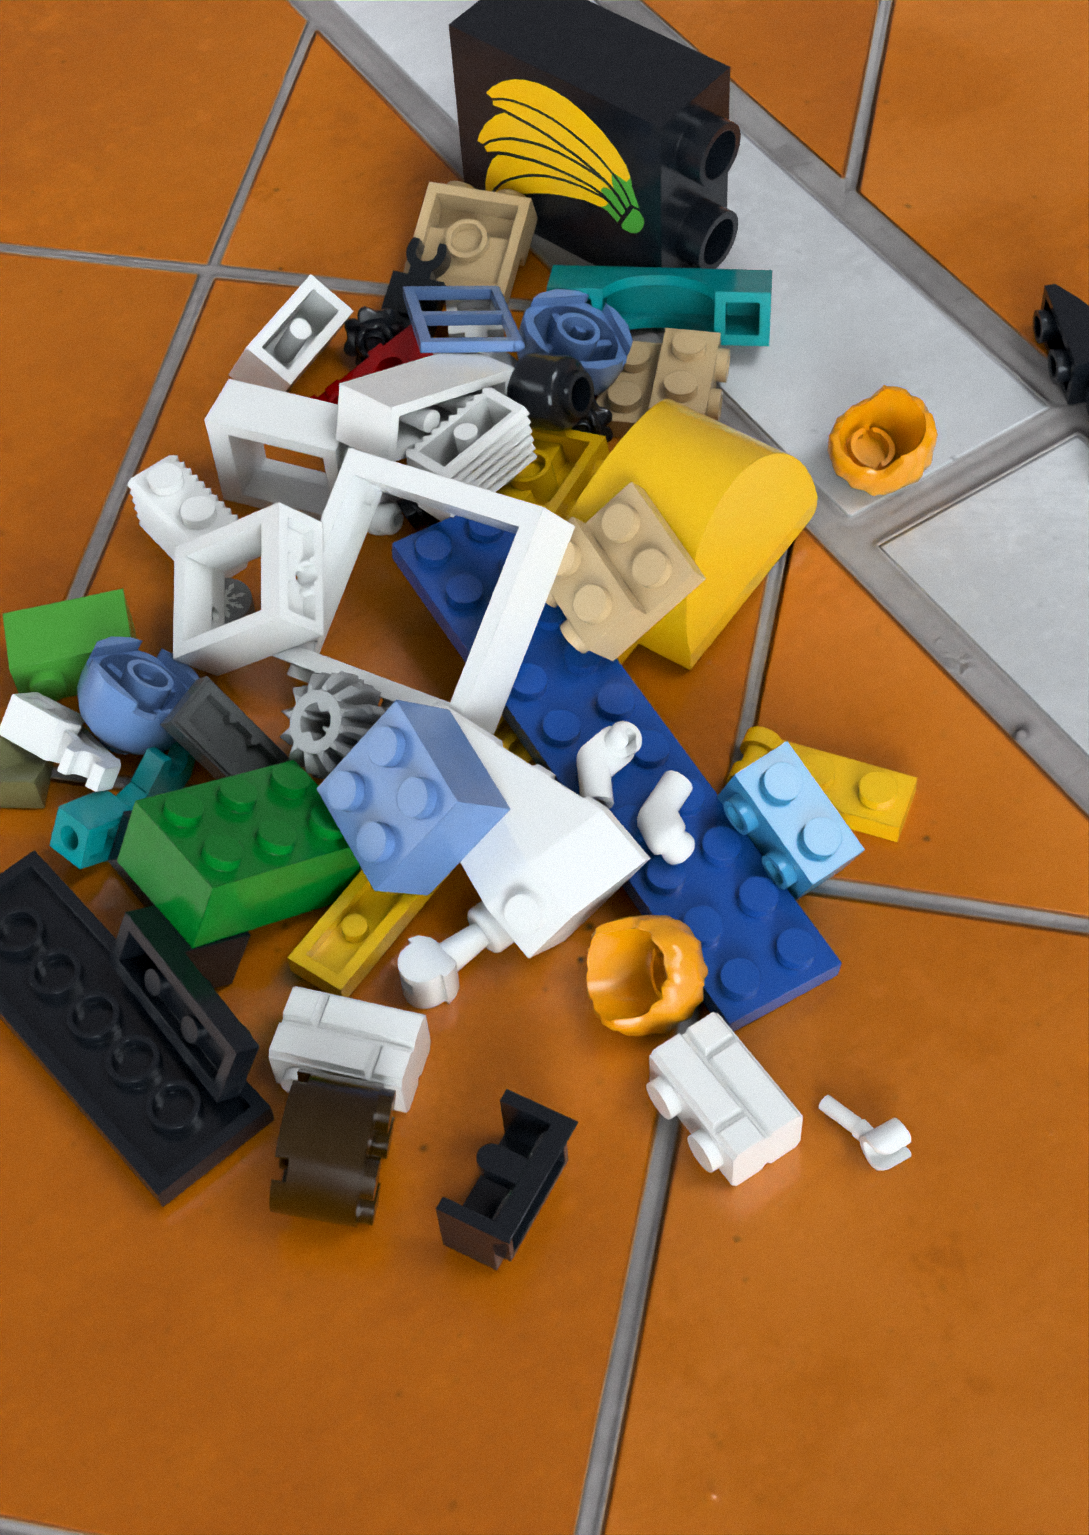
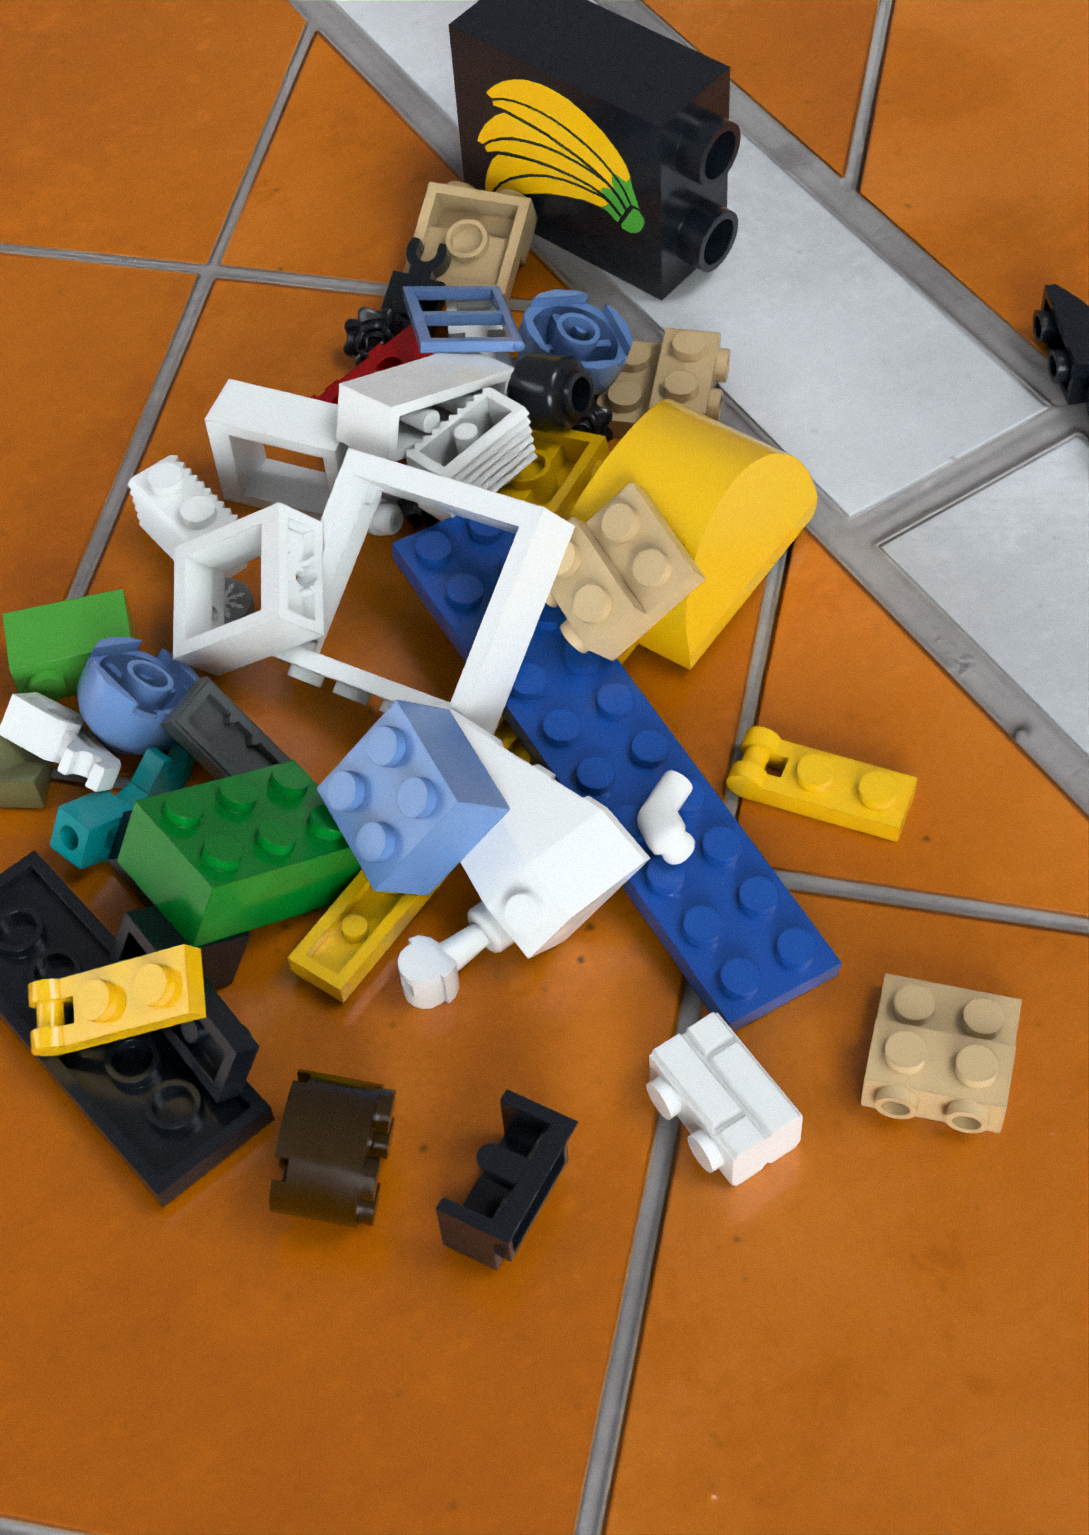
(118, 1001): none -> yellow plate
(292, 338): white brick -> none
(329, 720): light grey gear -> none
(350, 1041): white brick -> none
(604, 757): white arm -> none
(645, 974): light orange hair -> none
(678, 298): teal arch -> none
(789, 821): brick -> none
(881, 1145): white hand -> none
(883, 442): light orange hair -> none
(942, 1054): none -> tan plate

